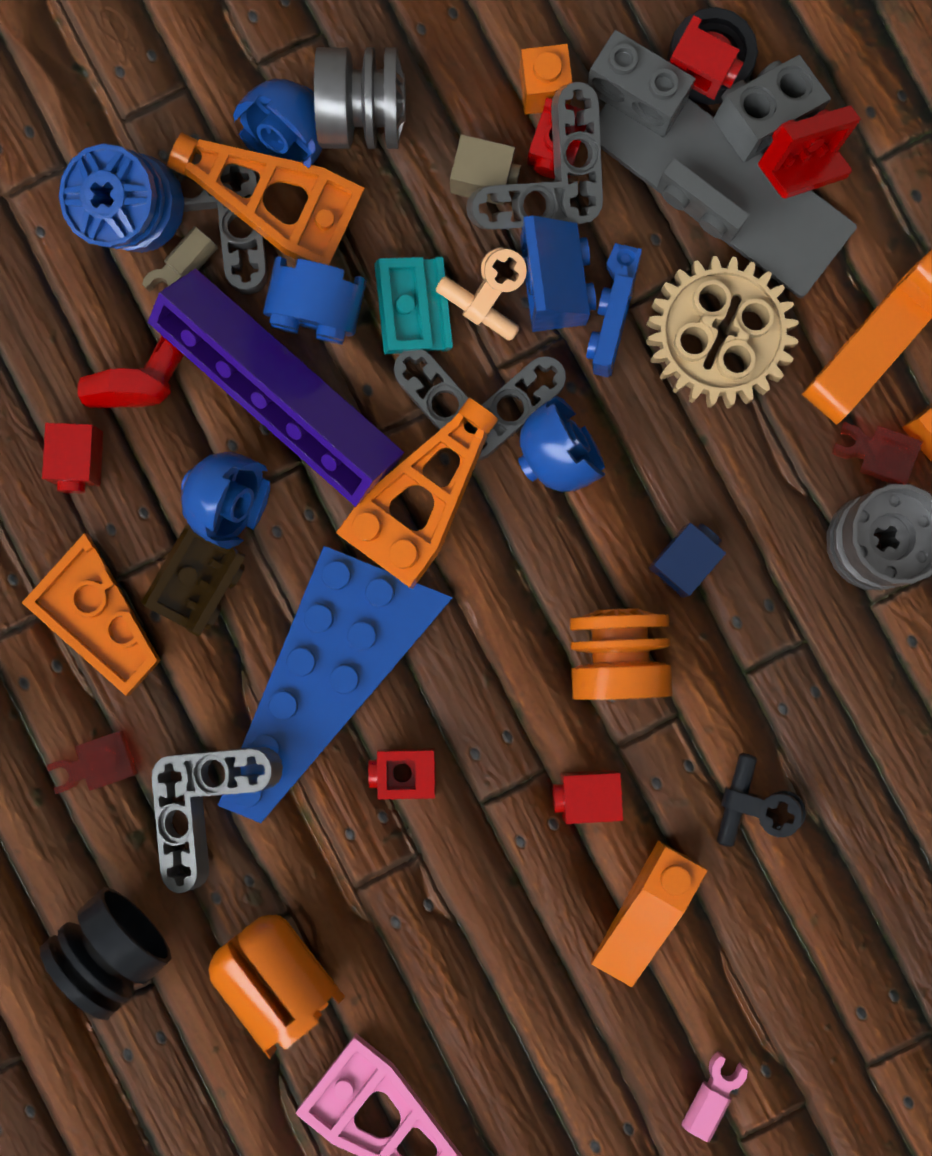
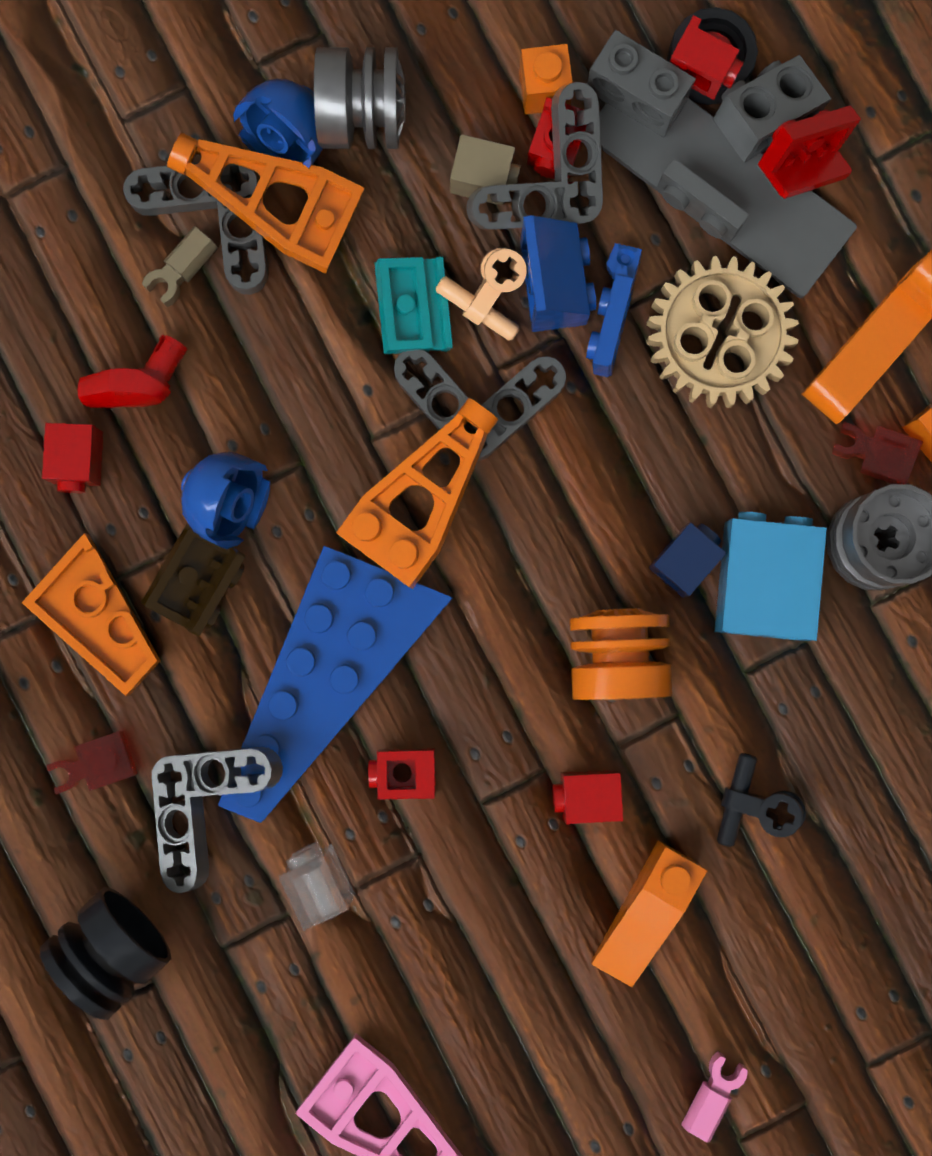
(121, 199): blue wheel -> none
(272, 982): orange cylinder -> none
(274, 386): dark purple brick -> none
(313, 298): blue brick -> none
(316, 885): none -> clear brick
(558, 449): blue cylinder -> none
(771, 577): none -> dark azure brick

